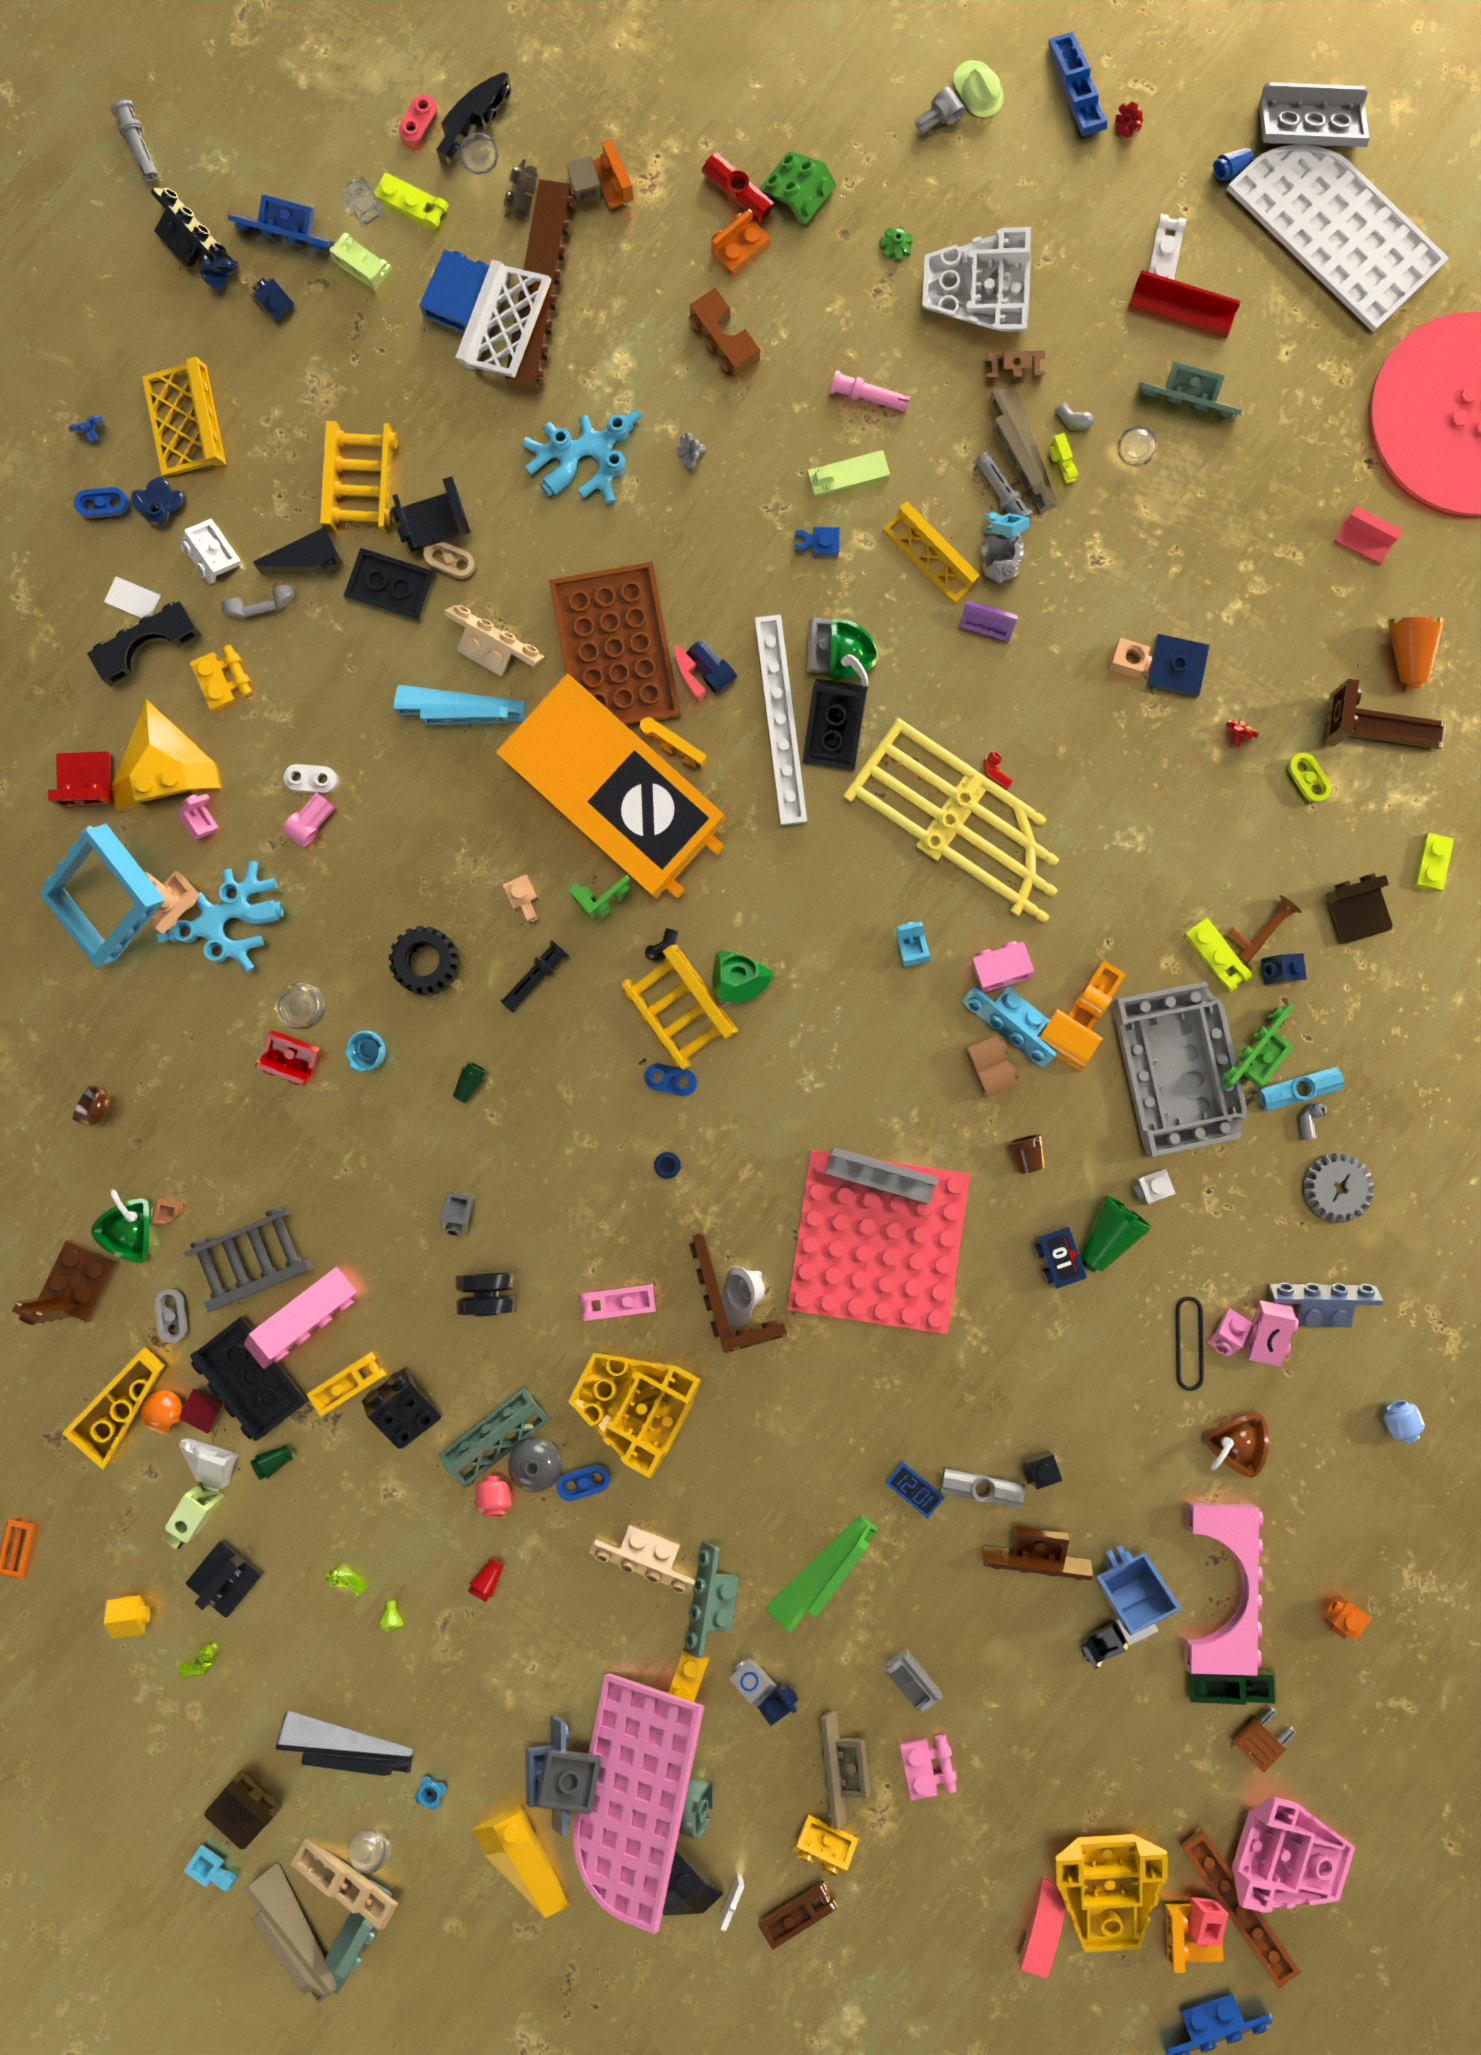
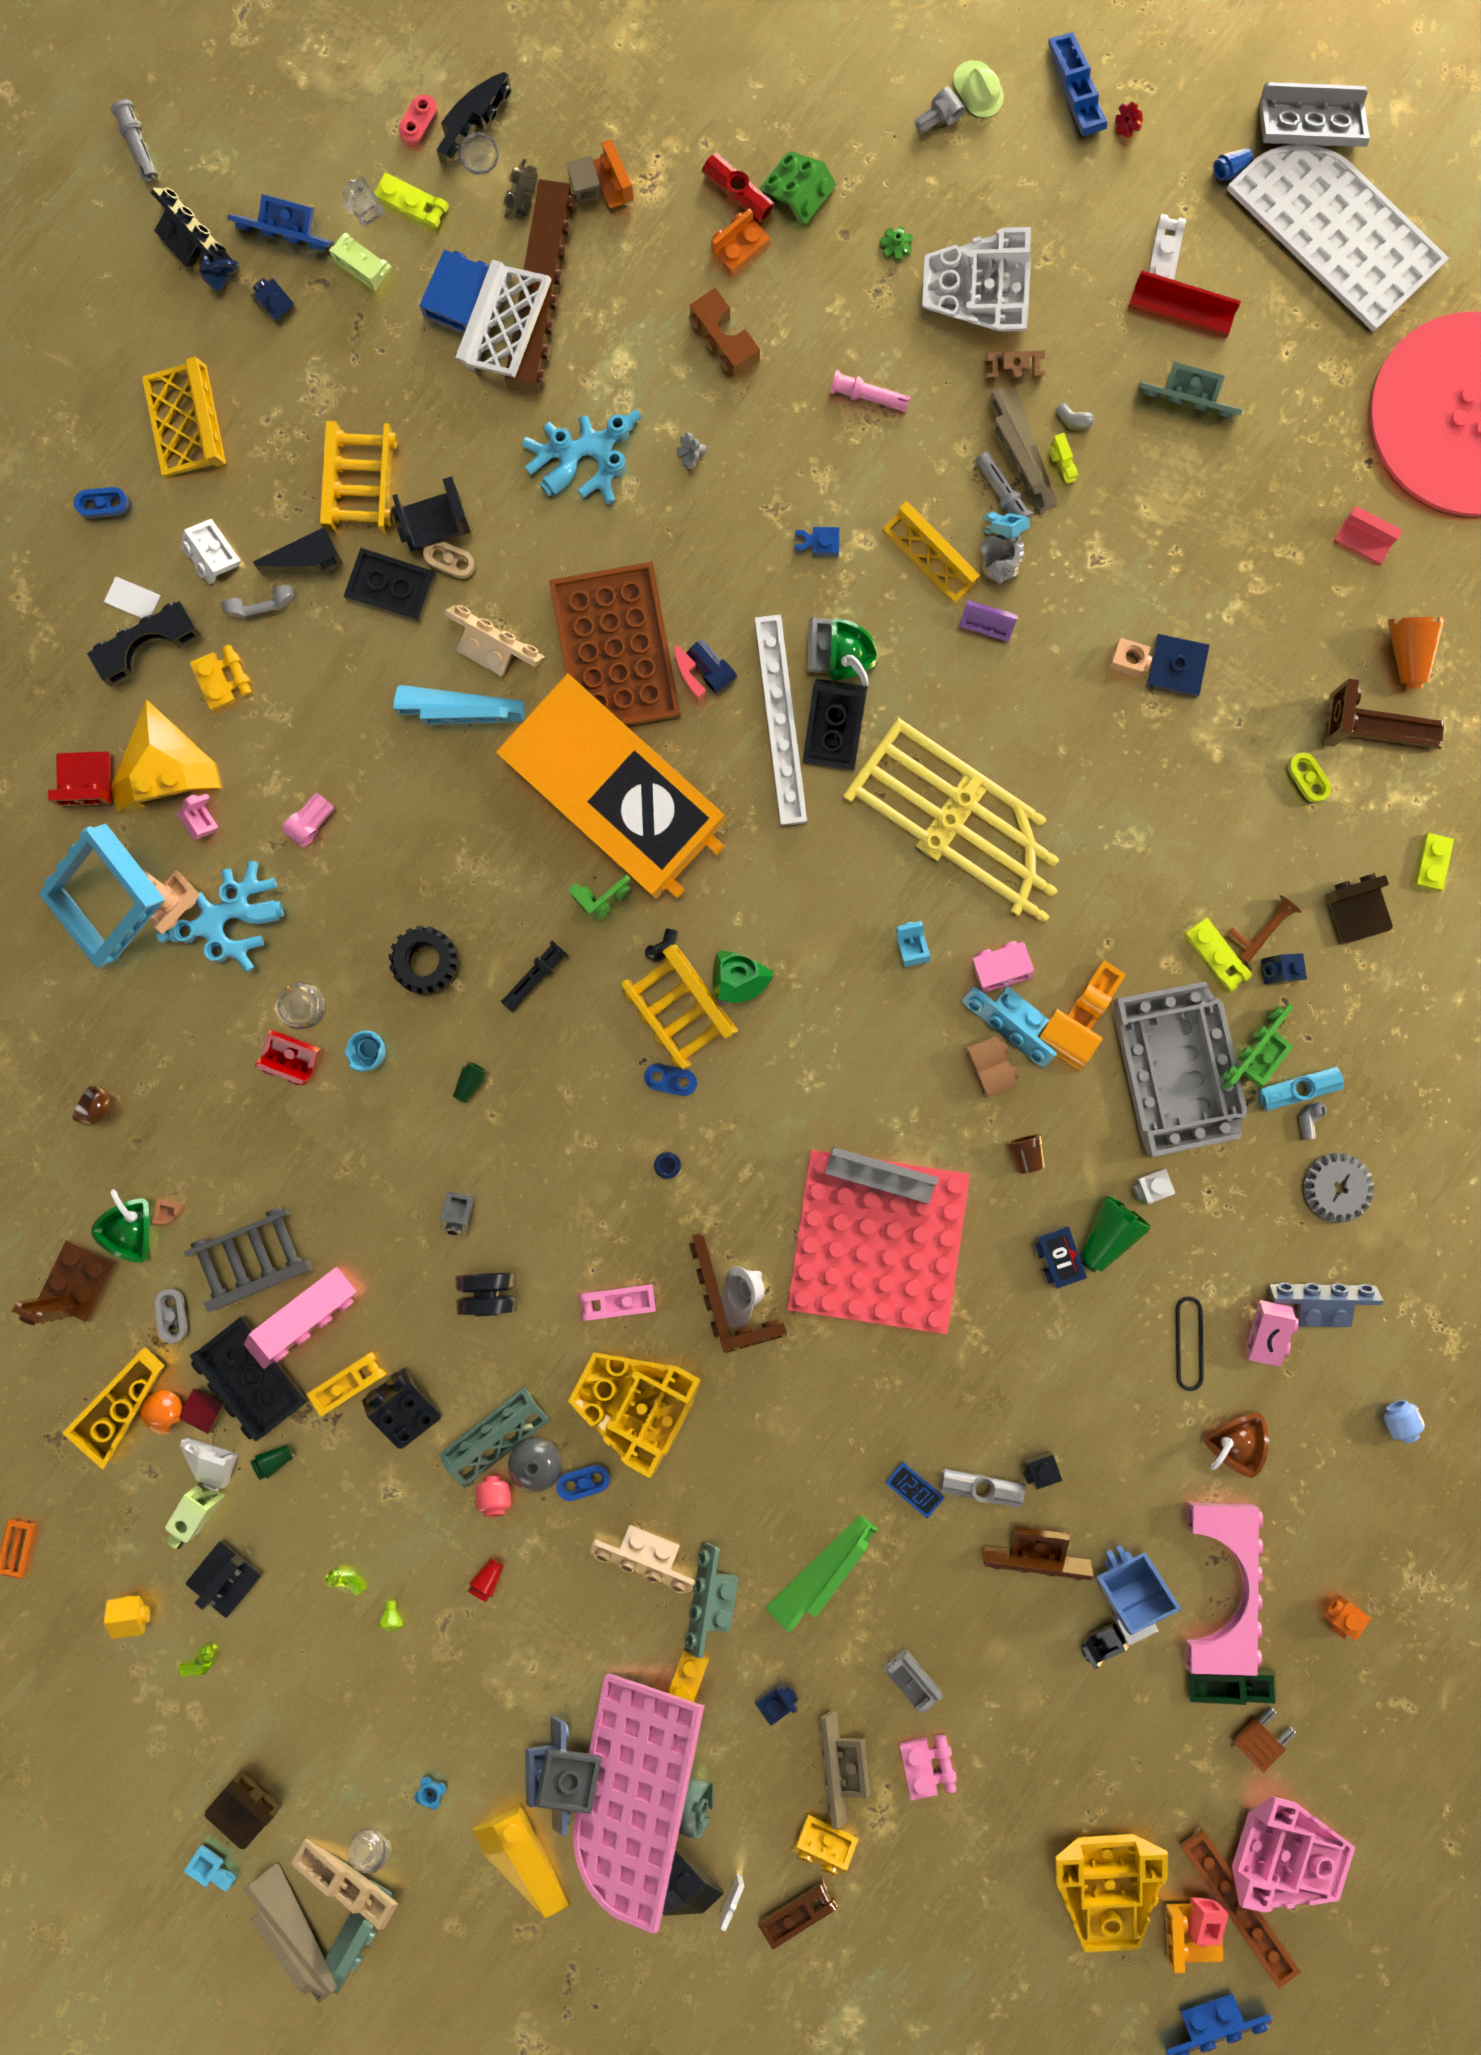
(87, 427): blue plant -> none
(157, 497): dark blue plate -> none
(310, 779): white plate -> none
(341, 1748): wedge -> none
(521, 895): light nougat plate -> none
(671, 742): yellow plate -> none
(752, 1682): light grey brick -> none
(848, 474): yellowish green hinge -> none
(993, 772): red arm -> none
(1043, 1930): coral slope -> none
(1137, 446): clear hair -> none
(1230, 1333): bright pink bracket -> none
(1241, 731): red plant -> none

